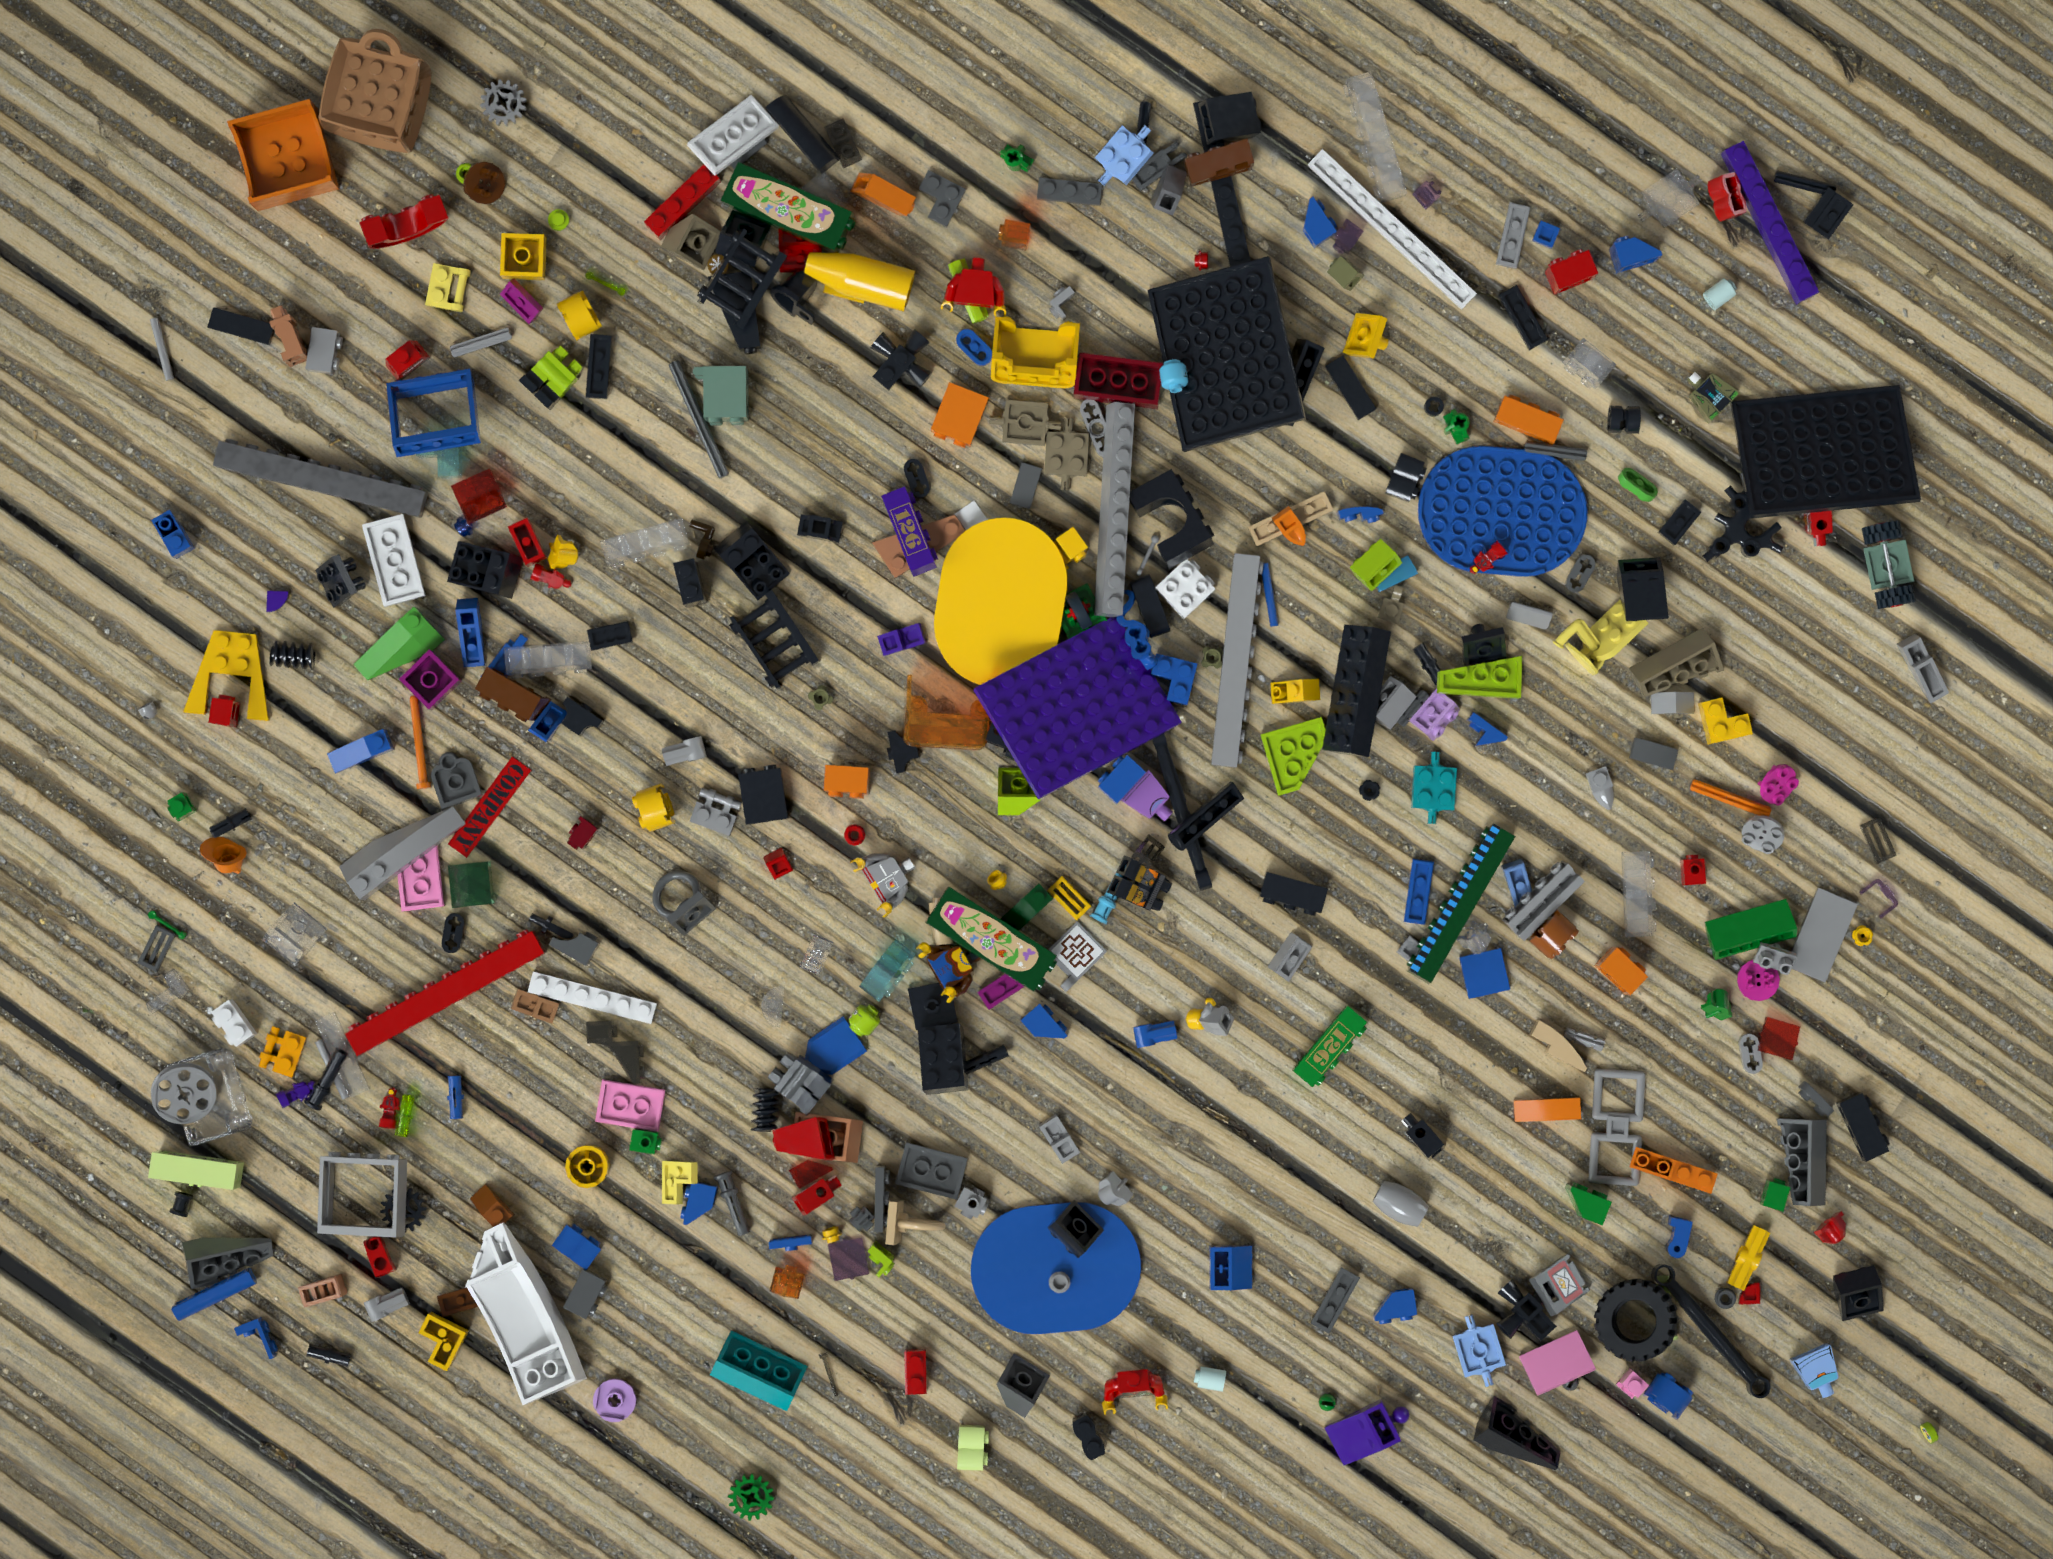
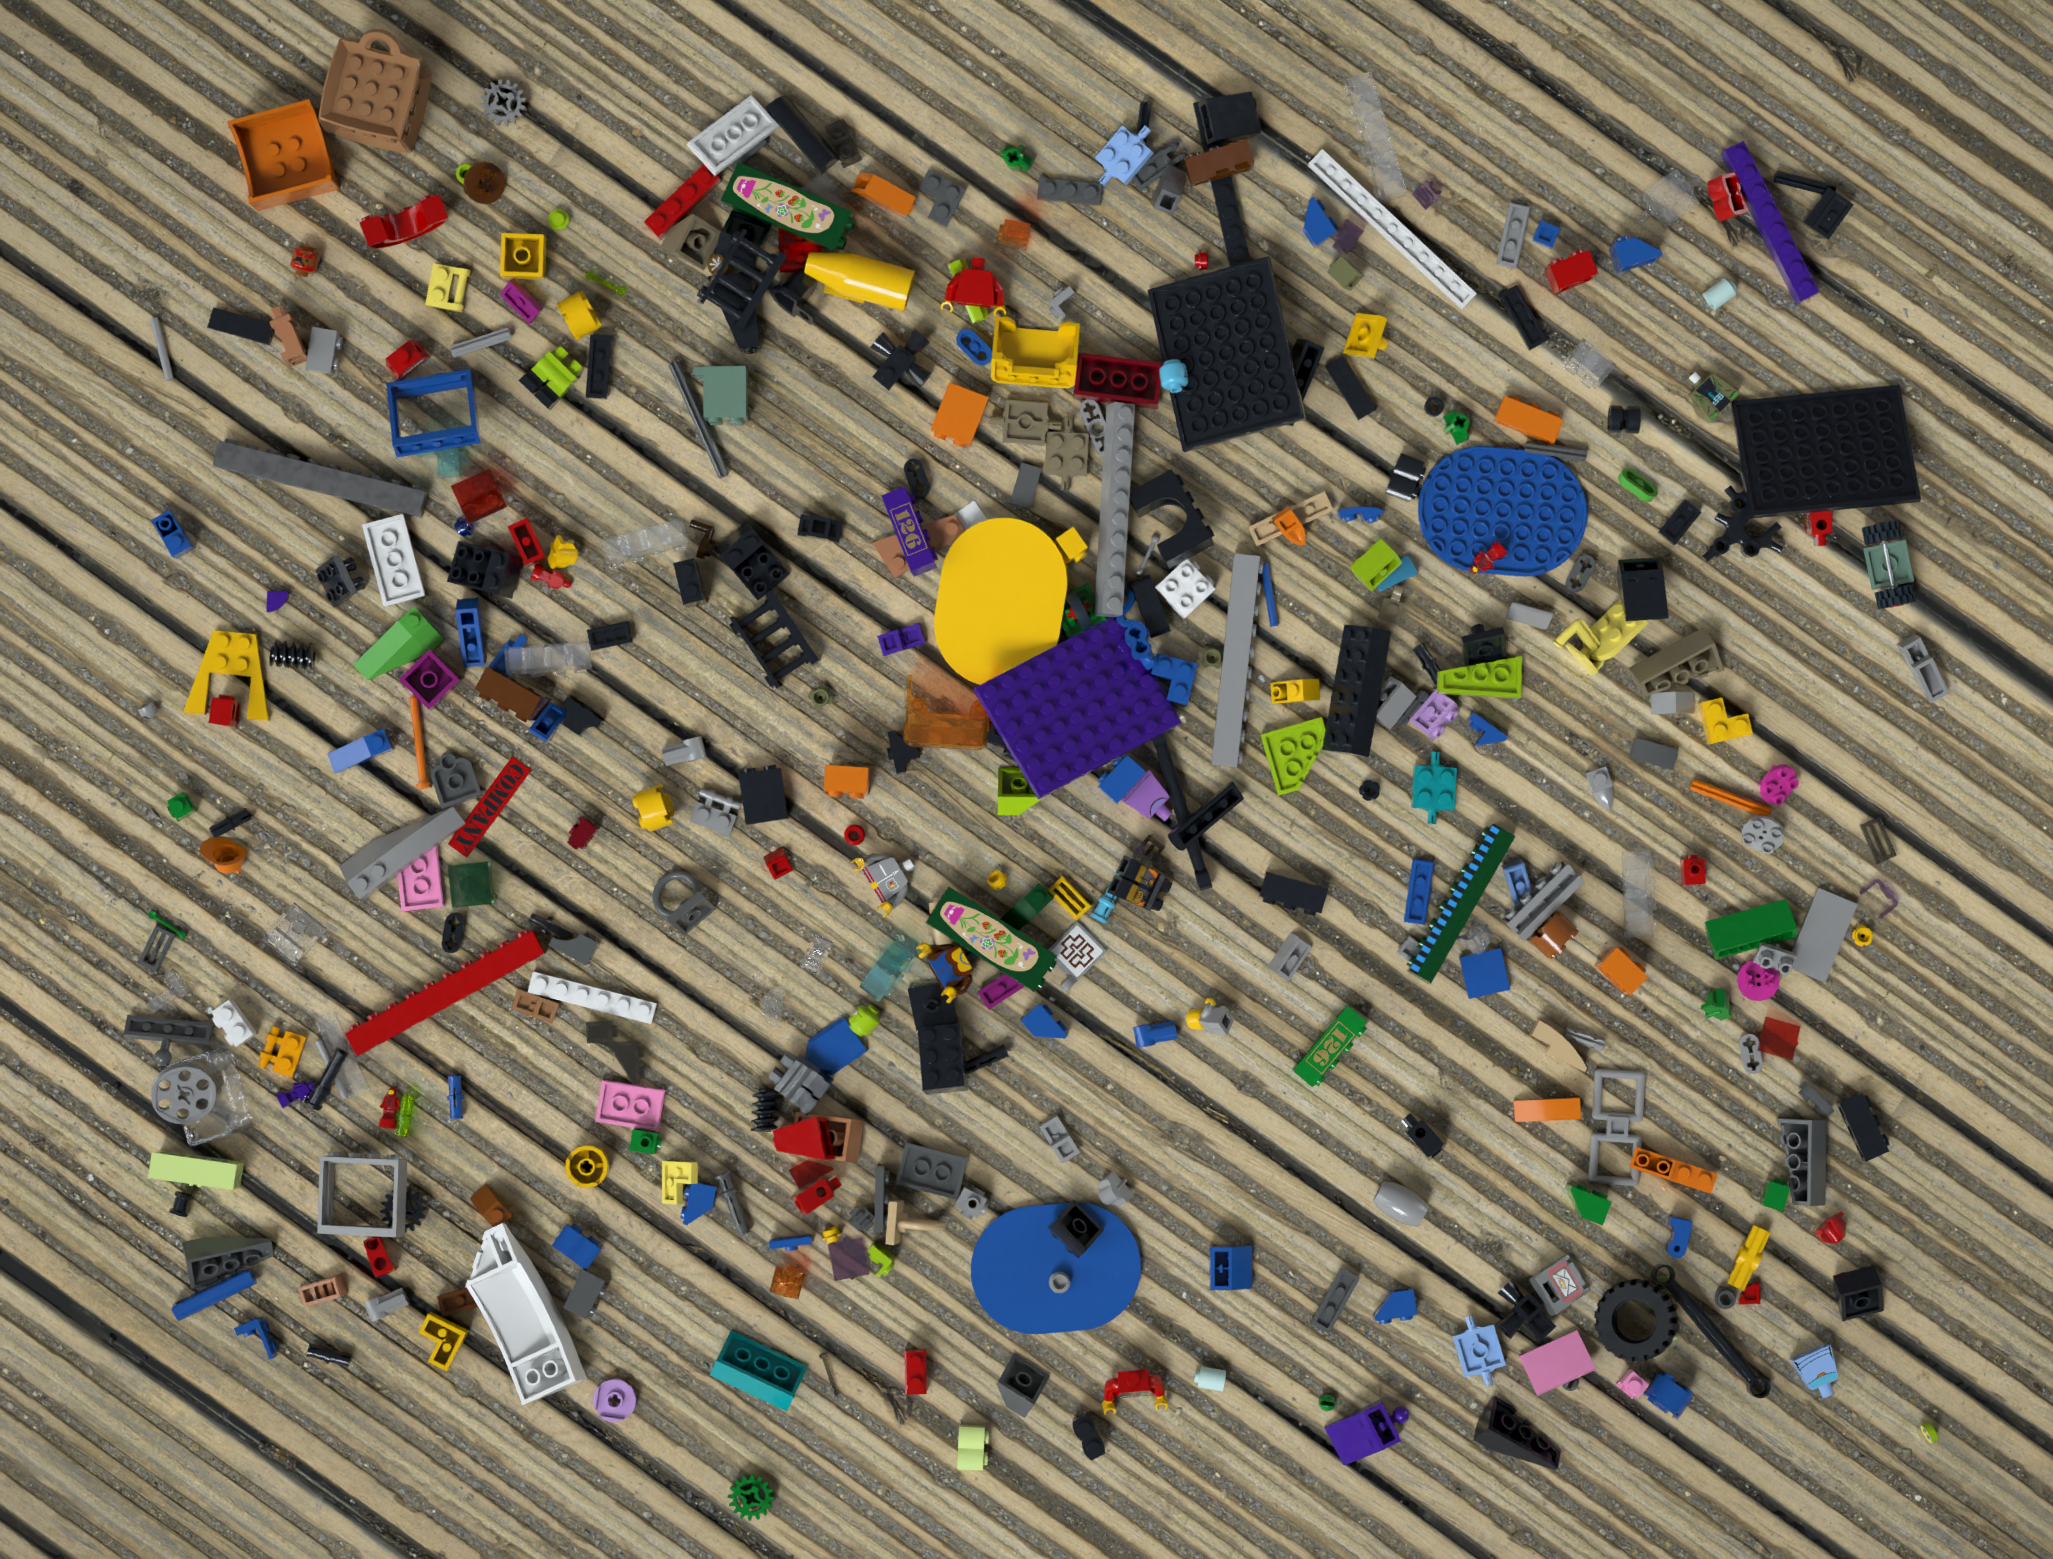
(167, 1031): none -> dark grey plate
(305, 260): none -> head

